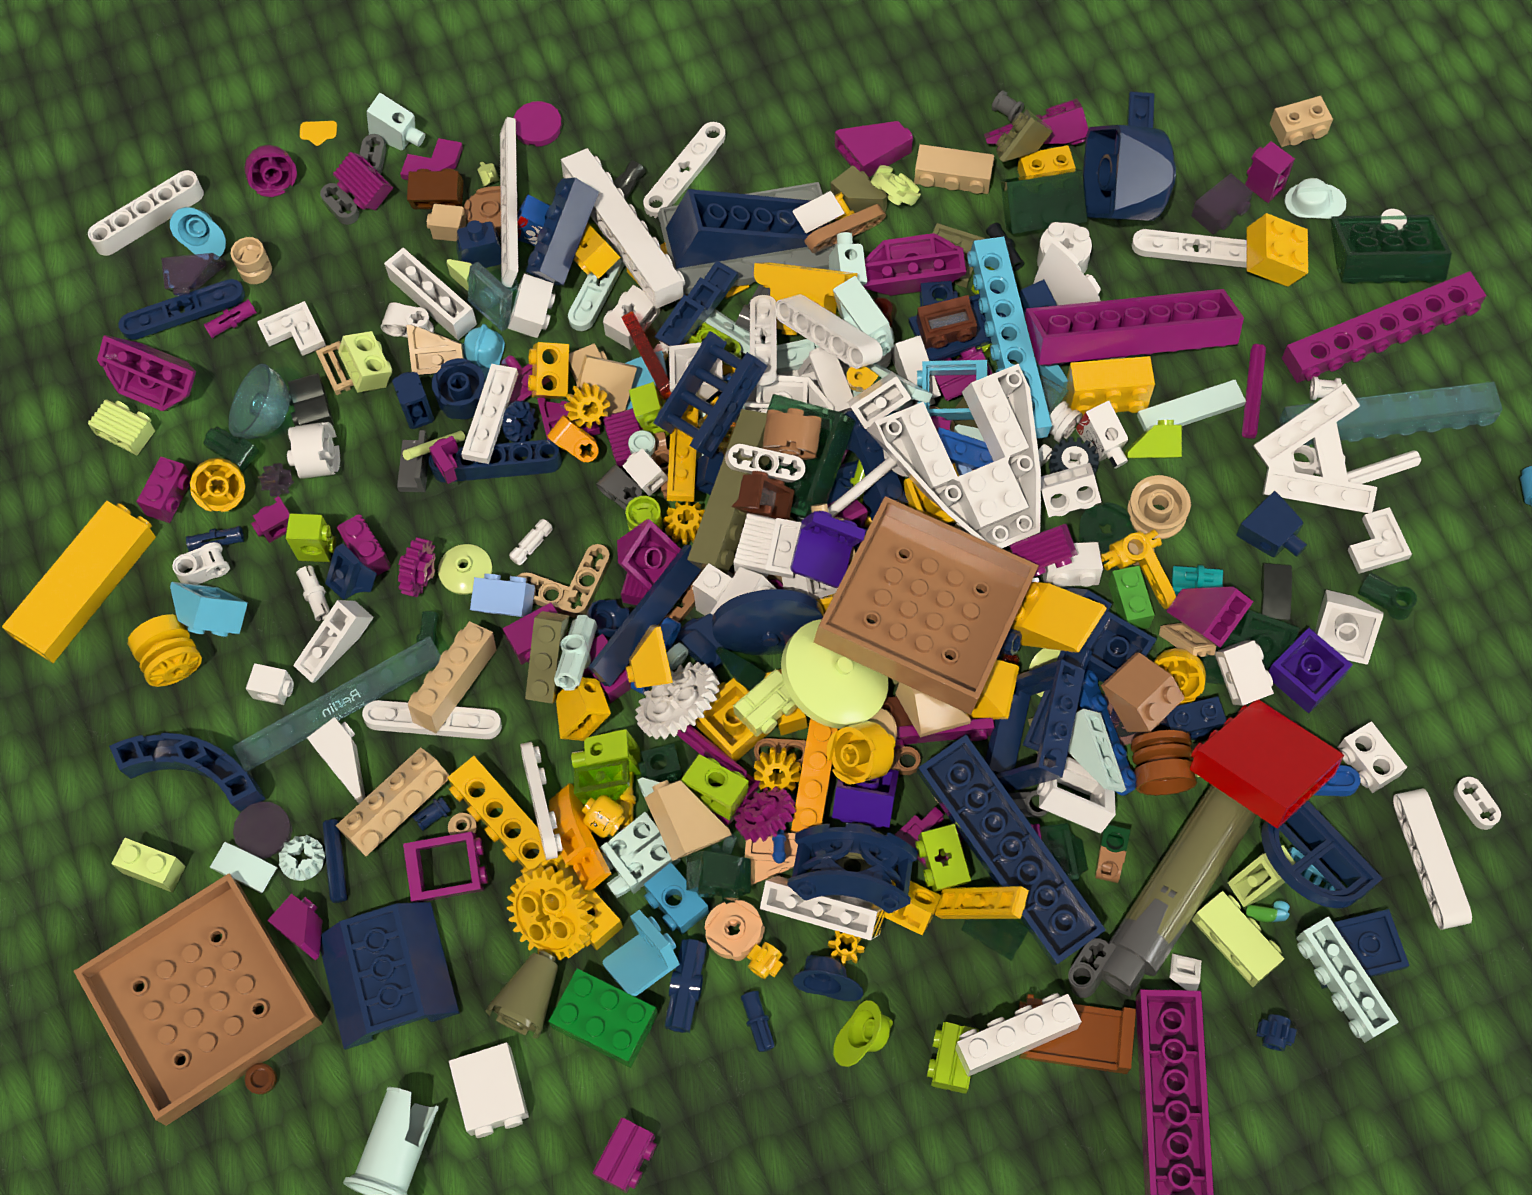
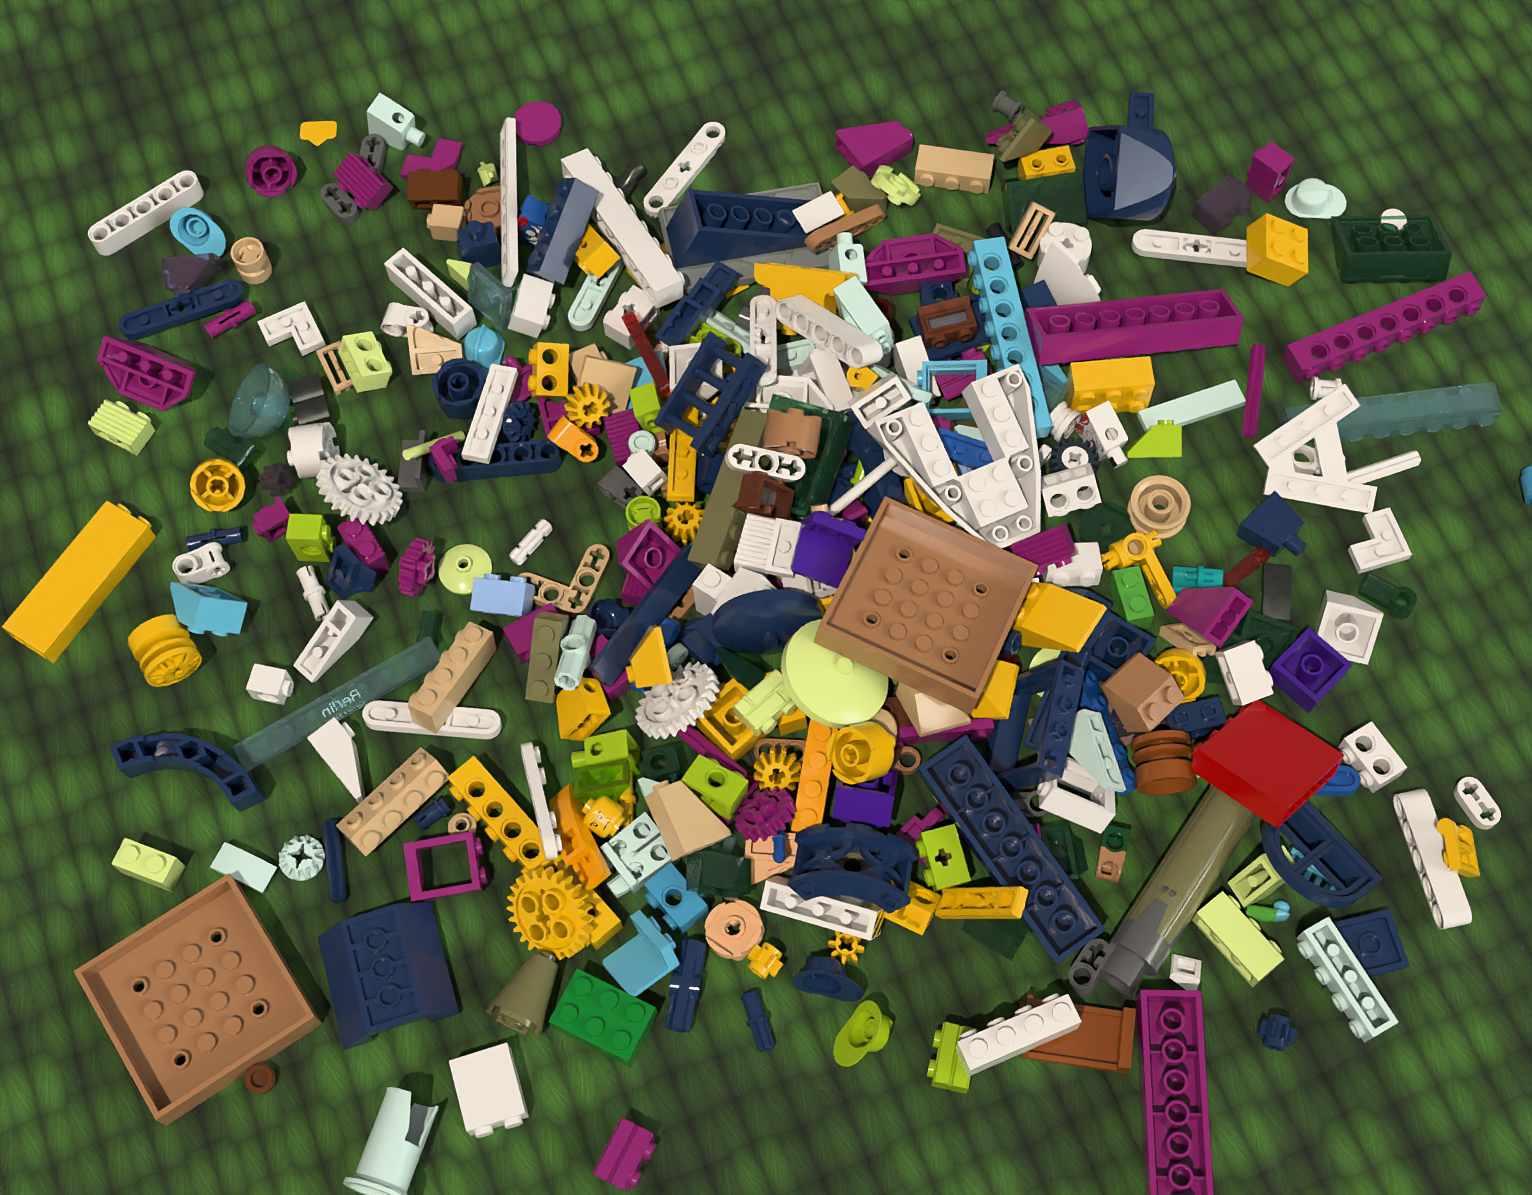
(164, 489): magenta brick -> none
(262, 829): tile -> none
(299, 924): magenta slope -> none
(359, 489): none -> white gear
(413, 400): dark blue brick -> none
(1022, 226): none -> tan tile
(1246, 567): none -> clear red axle
(1301, 121): tan brick -> none
(1460, 848): none -> yellow plate

